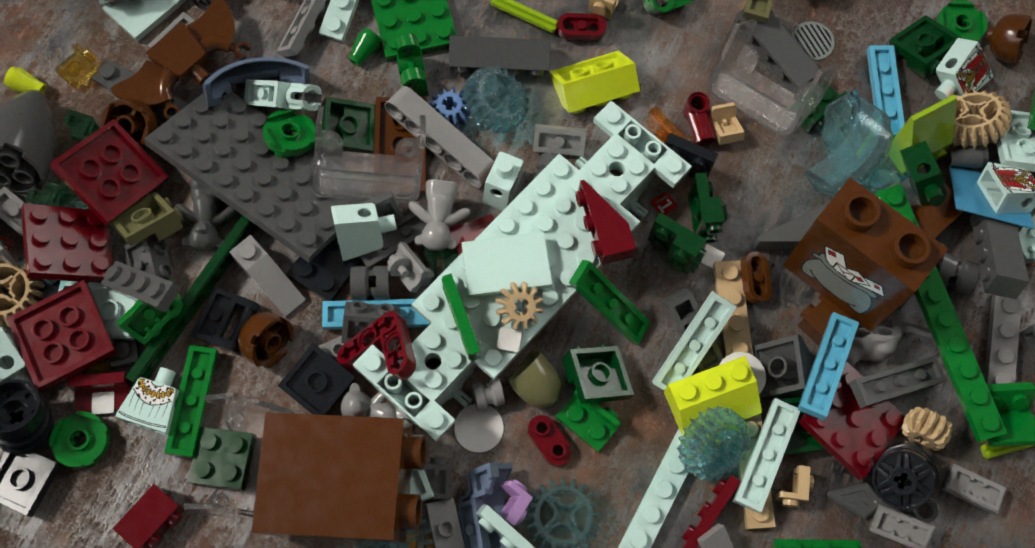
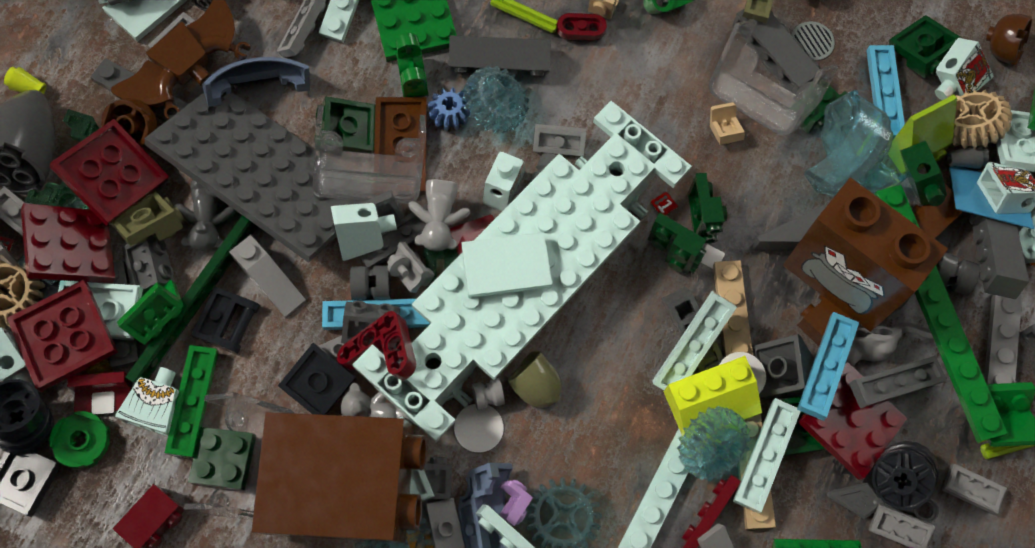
(78, 66): clear yellow bracket -> none
(140, 286): dark grey plate -> none
(264, 339): reddish brown cylinder -> none
(282, 95): light aqua plate -> none
(287, 145): green plate -> none
(324, 273): black plate -> none
(364, 46): green cone -> none
(441, 136): light grey beam -> none
(460, 317): green tile -> none
(509, 306): tan gear -> none
(509, 339): white sticker -> none
(549, 440): dark red plate -> none
(589, 422): green bracket -> none
(595, 81): neon yellow slope -> none
(598, 374): dark green plate -> none
(608, 228): dark red slope -> none
(609, 302): green plate -> none
(661, 125): clear orange plate -> none
(697, 156): black plate -> none
(700, 120): dark red piece -> none
(756, 278): reddish brown plate -> none
(801, 486): tan bracket -> none
(927, 428): tan gear -> none
(964, 11): green plate -> none

